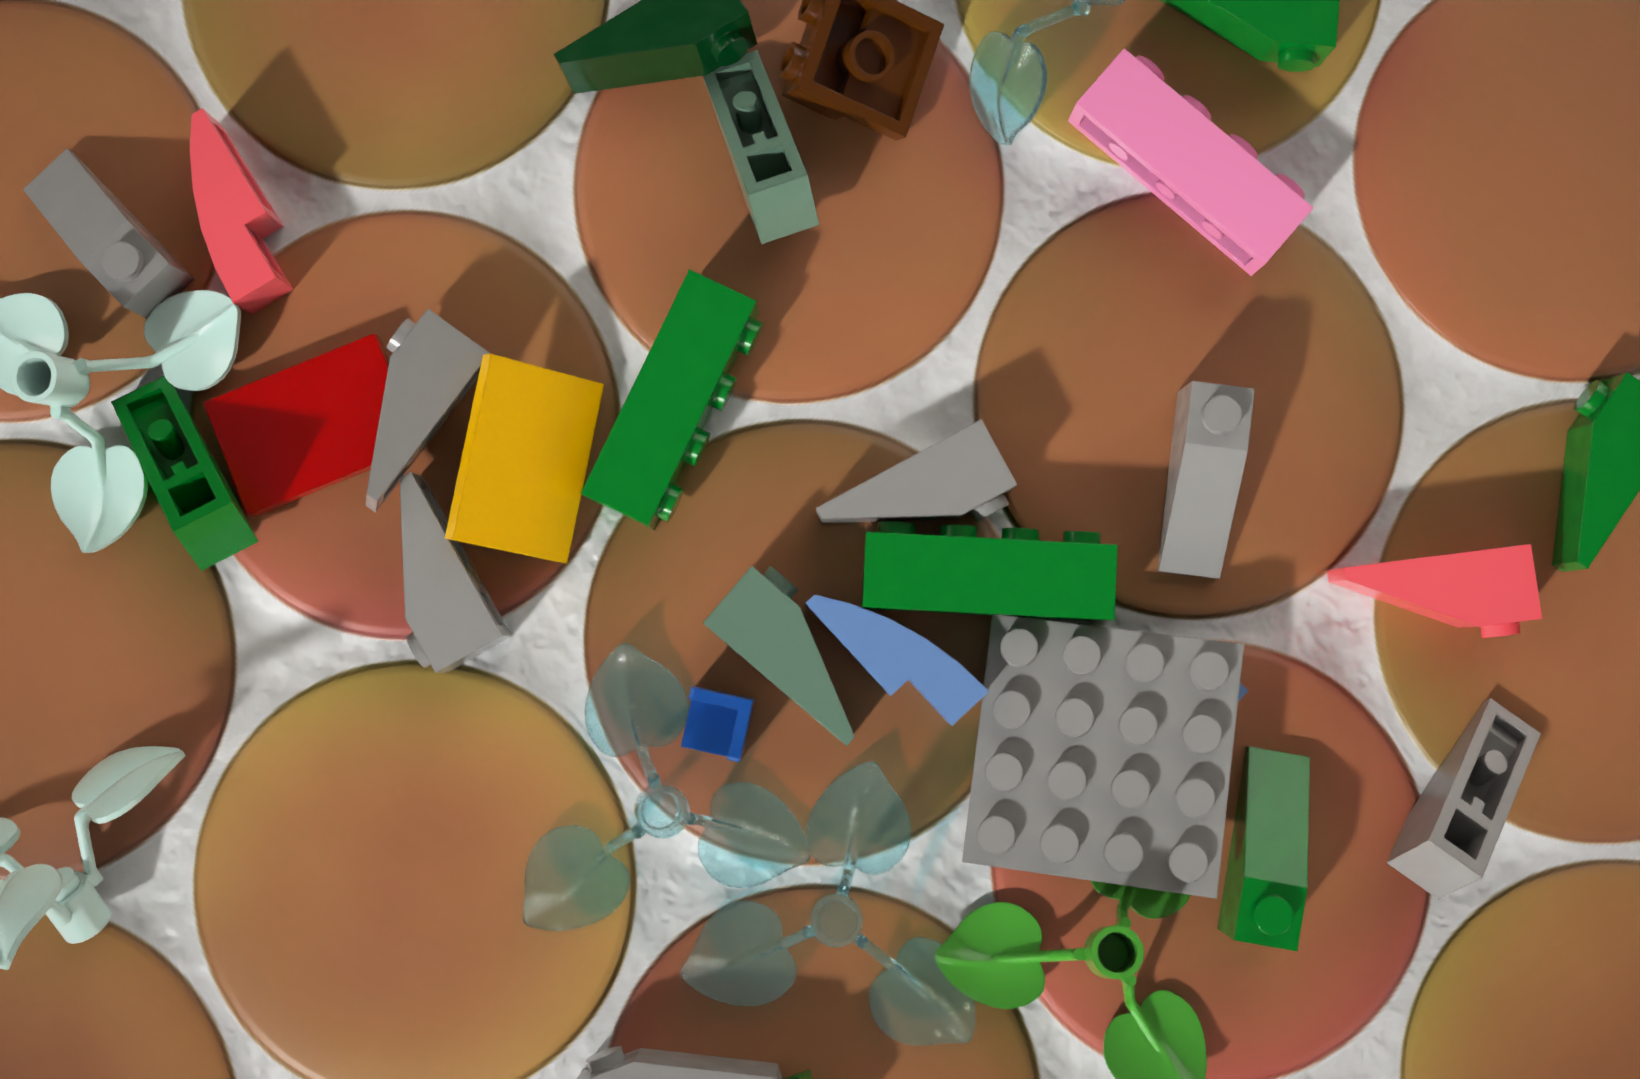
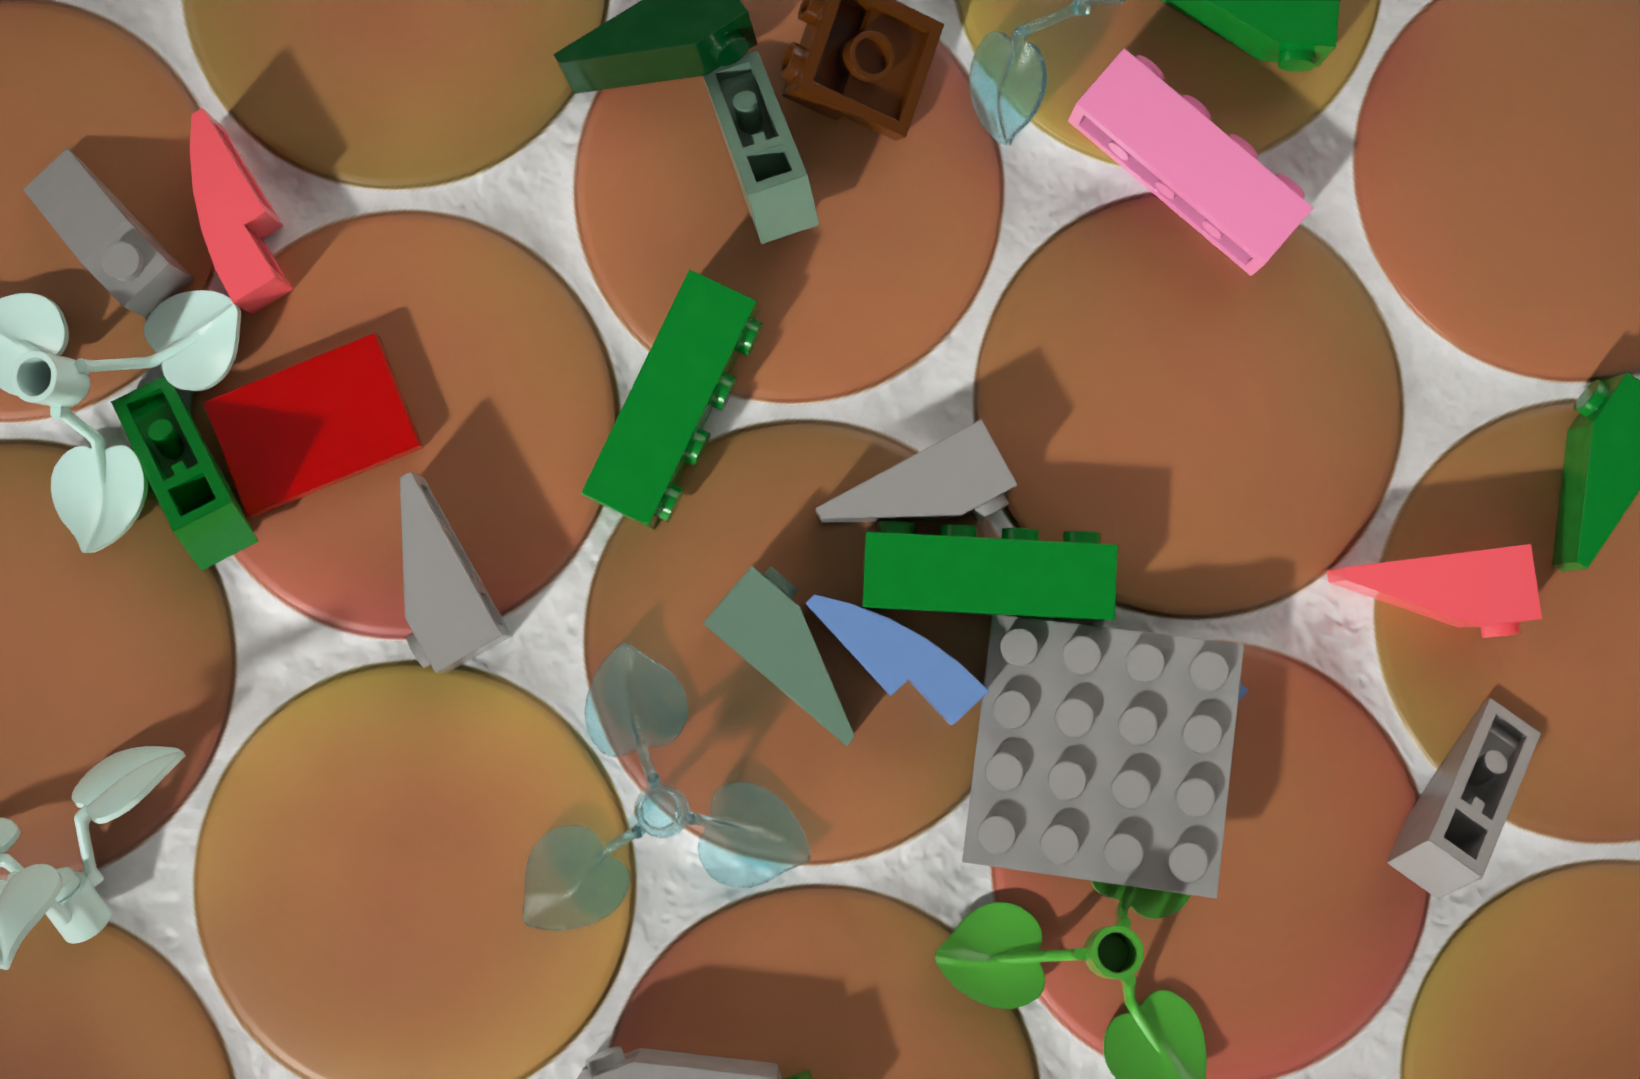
(424, 383): light grey slope -> none
(524, 459): yellow tile -> none
(718, 722): blue panel -> none
(743, 947): clear light blue plant -> none
(1204, 477): light grey slope -> none
(1268, 851): green slope -> none

